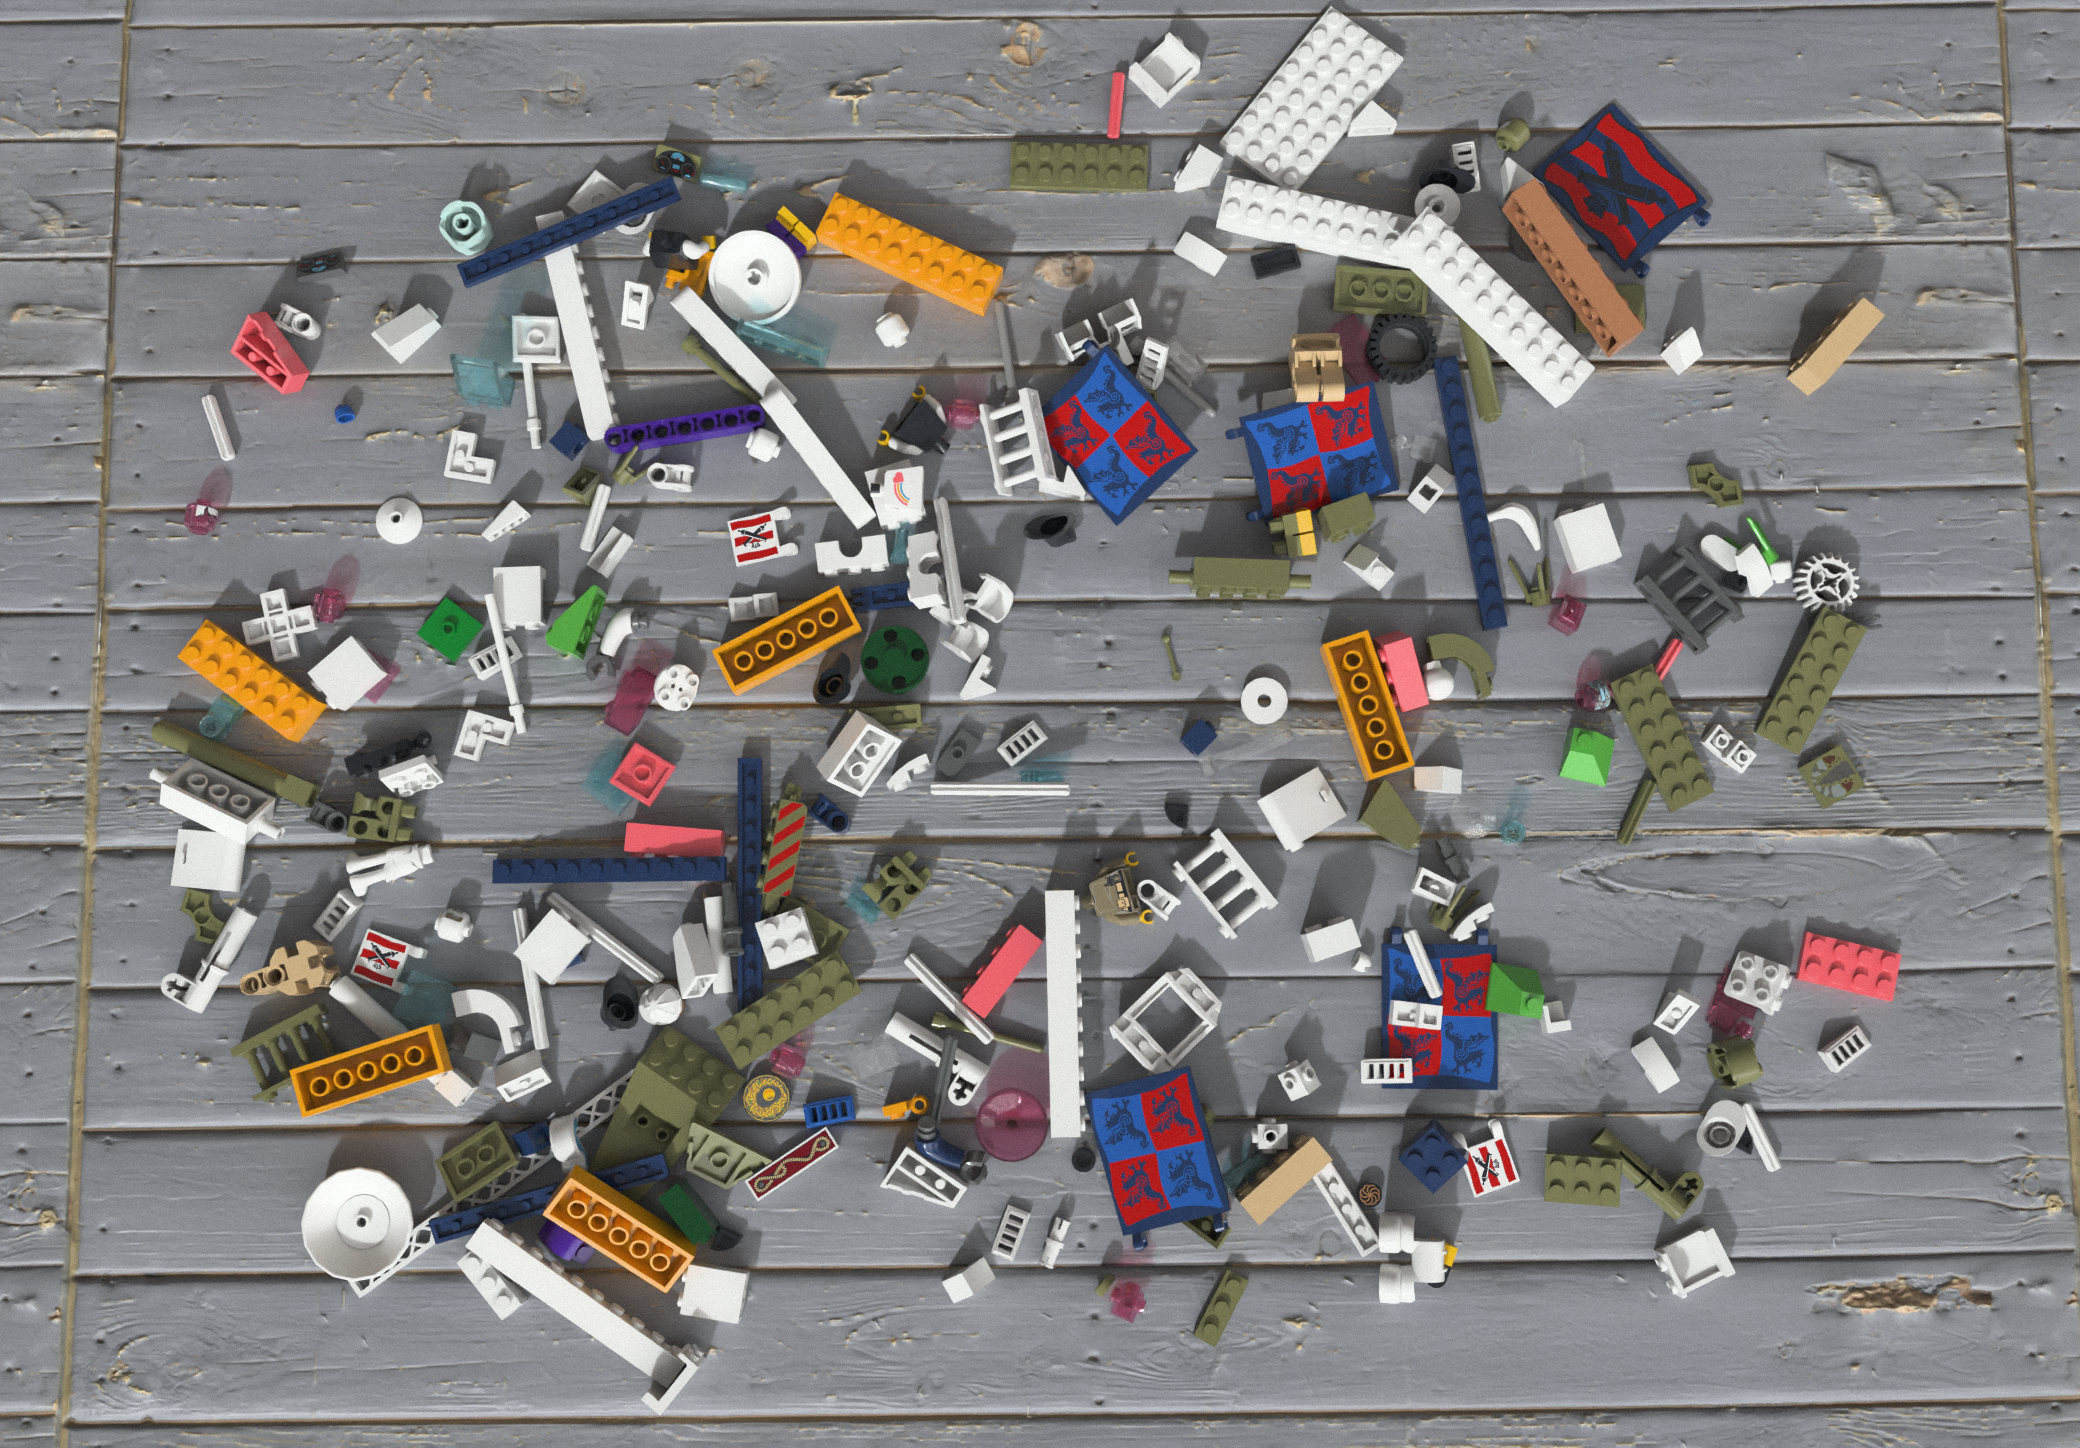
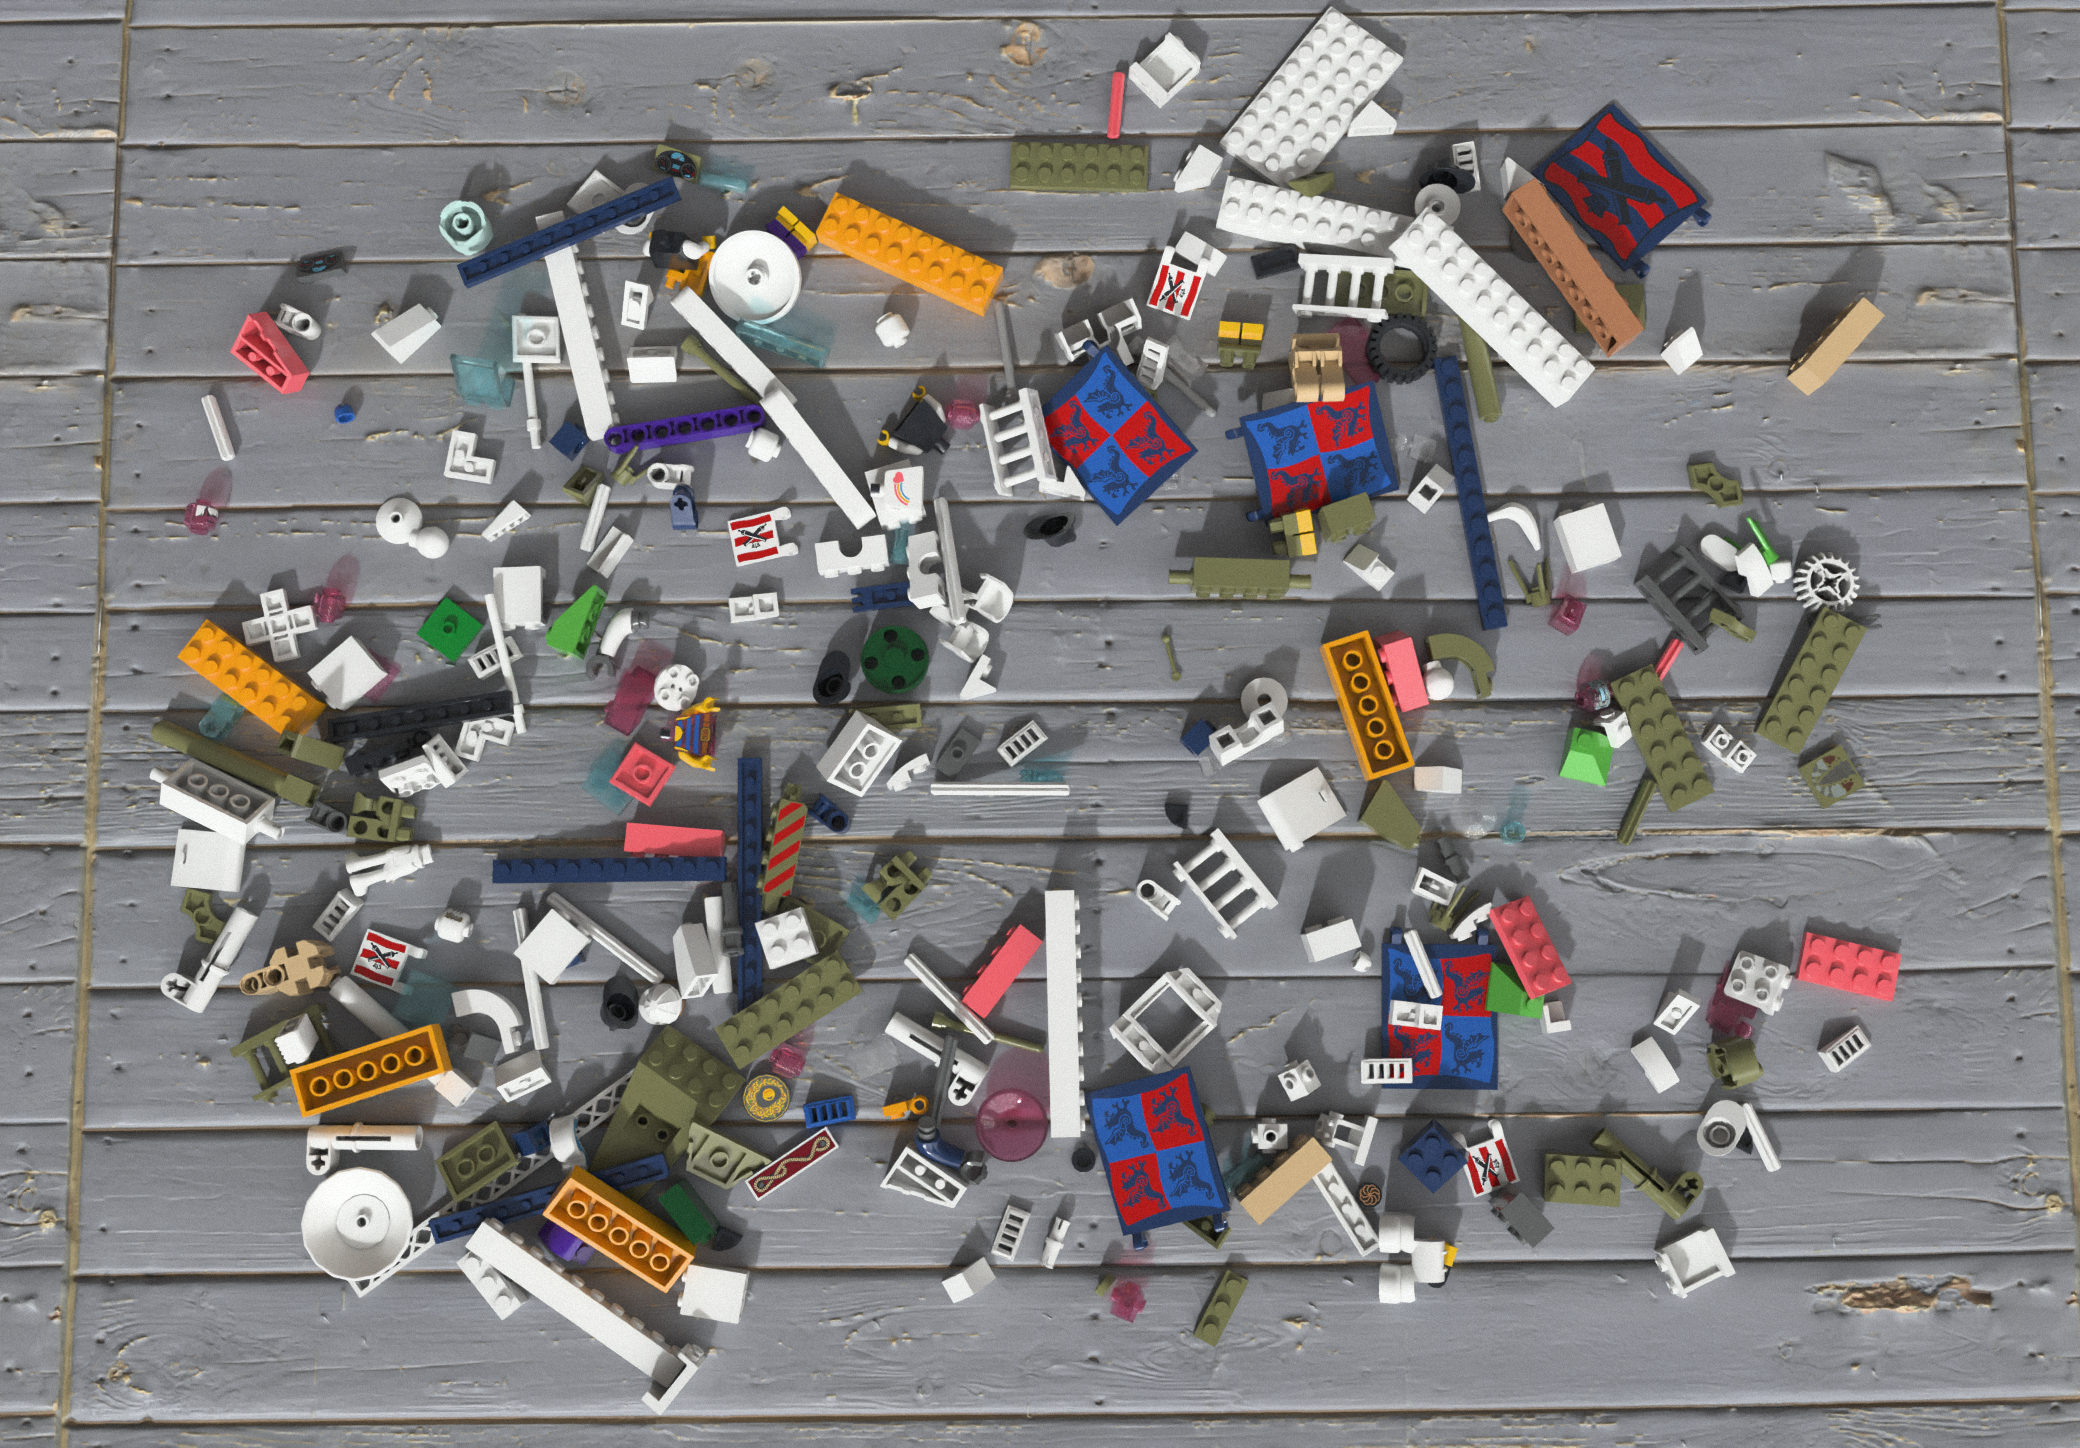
(297, 1039): none -> white brick
(310, 750): none -> olive slope
(333, 1138): none -> white piece
(420, 717): none -> black plate
(429, 541): none -> white piece
(449, 771): none -> white slope
(652, 364): none -> white panel
(684, 508): none -> dark blue piece
(695, 734): none -> torso
(787, 641): light orange brick -> none
(1115, 894): dark tan torso -> none
(1175, 287): none -> flag
(1229, 346): none -> olive hips
(1261, 727): none -> white arch
(1314, 183): none -> olive slope
(1334, 265): none -> white fence
(1358, 1138): none -> white tile
(1512, 134): olive head -> none
(1521, 1215): none -> dark grey brick
(1529, 947): none -> coral plate
(1615, 726): none -> white bracket
(1732, 625): none -> olive tile

